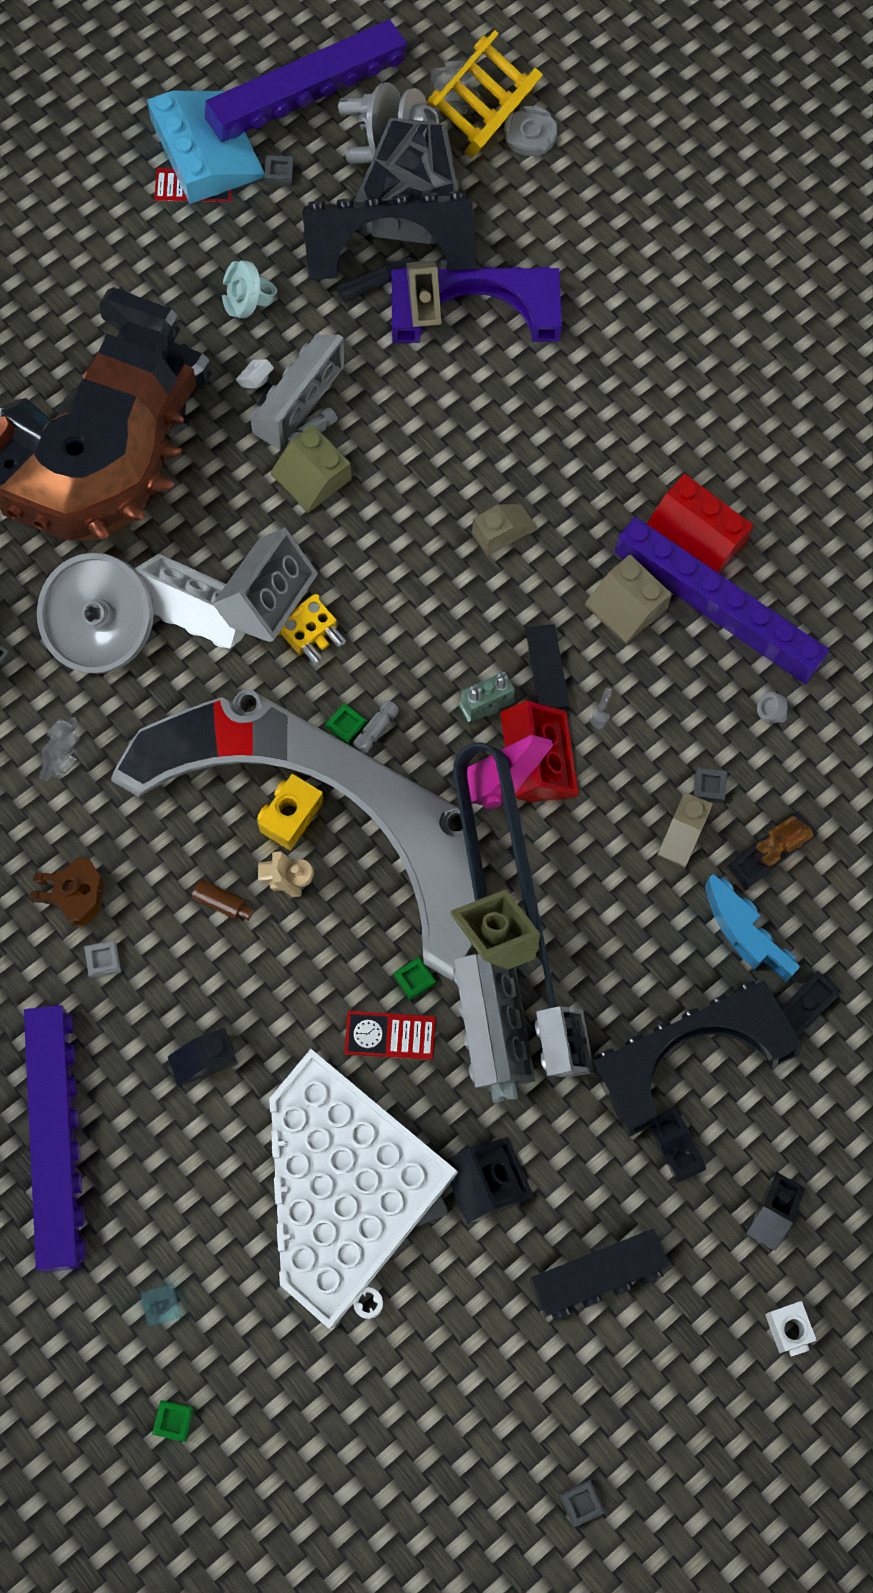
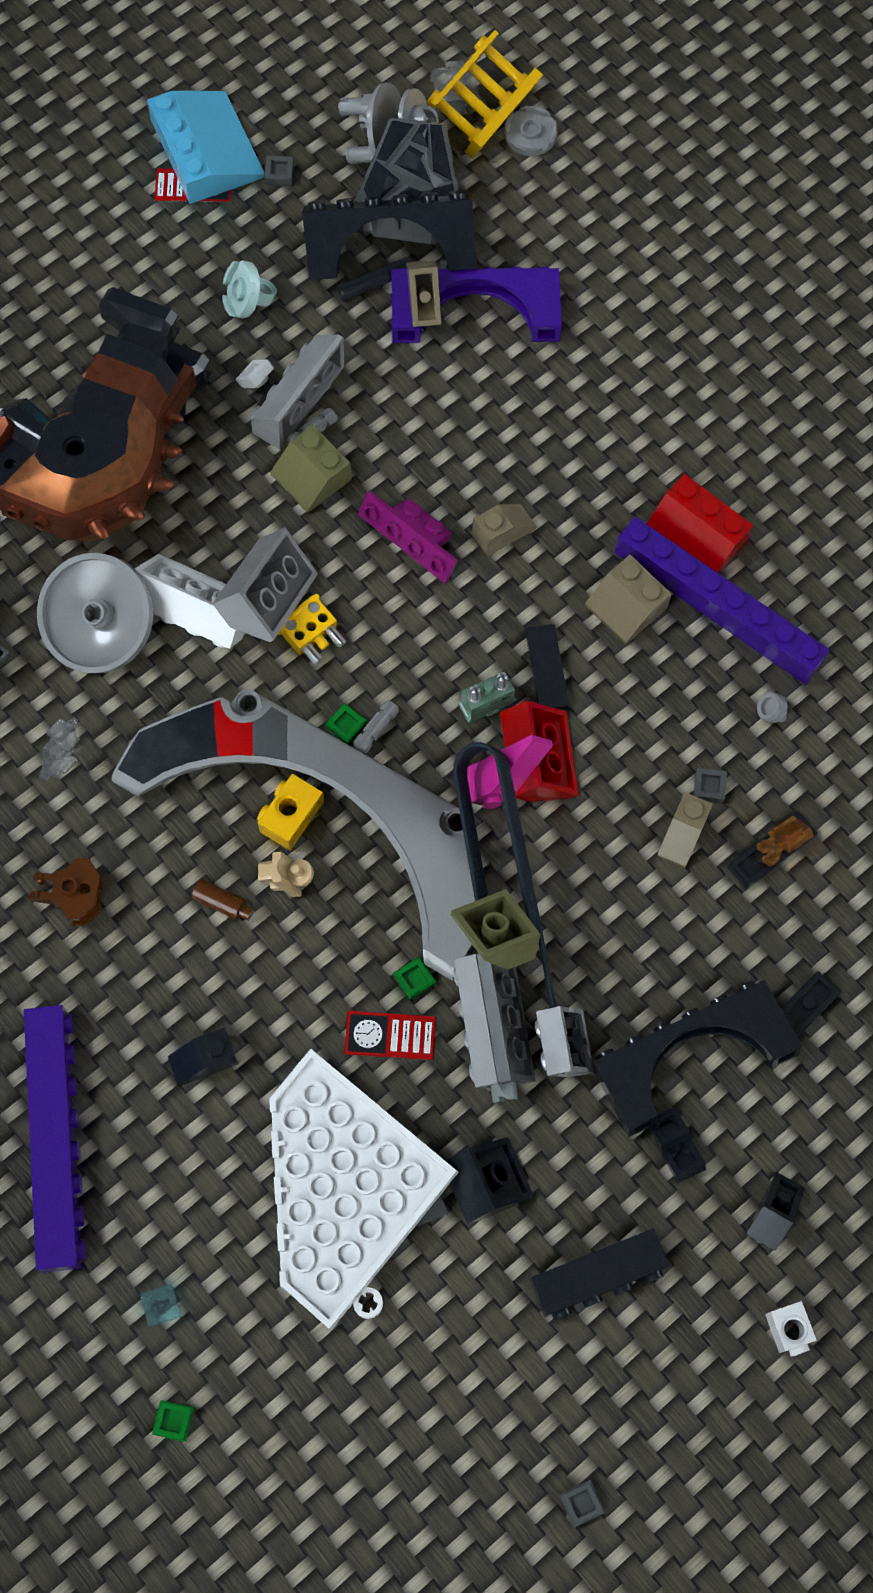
(102, 959): light grey tile -> none
(305, 80): dark purple brick -> none
(412, 532): none -> magenta bracket
(599, 716): clear hand -> none
(737, 921): dark azure slope -> none

